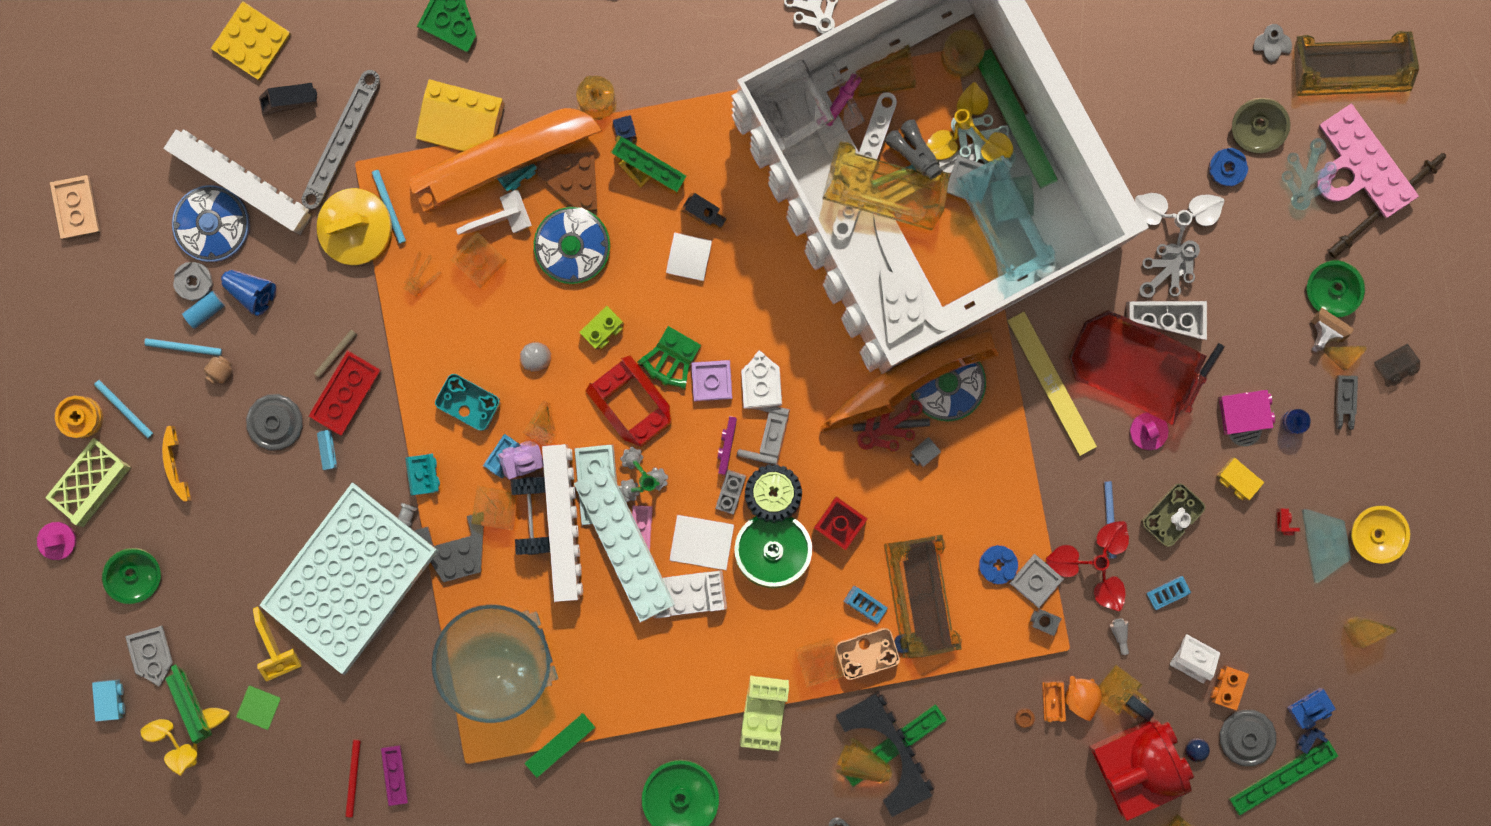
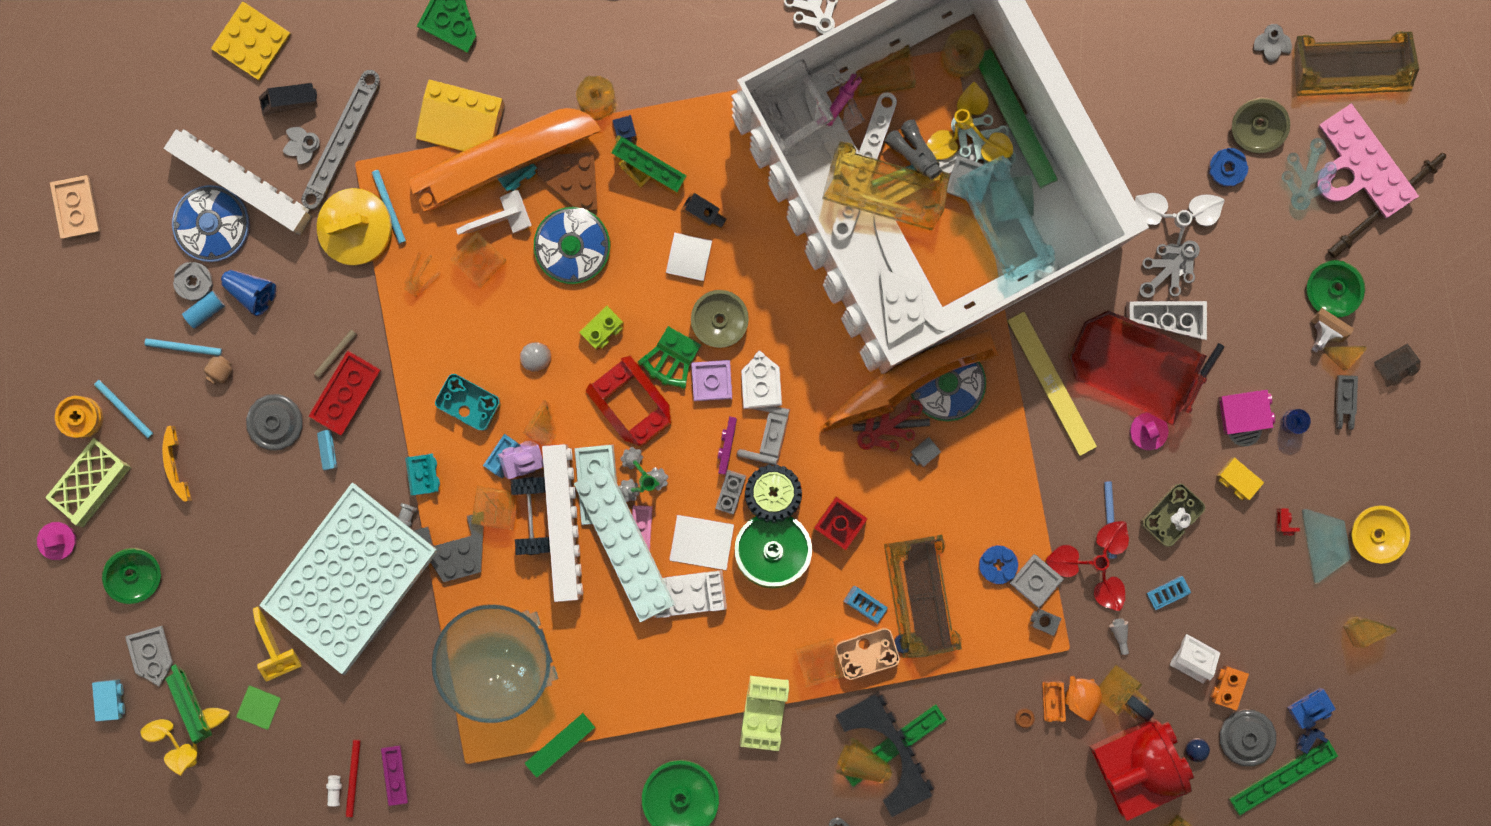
(298, 144): none -> light grey plate
(333, 790): none -> white pin
(717, 304): none -> olive dish

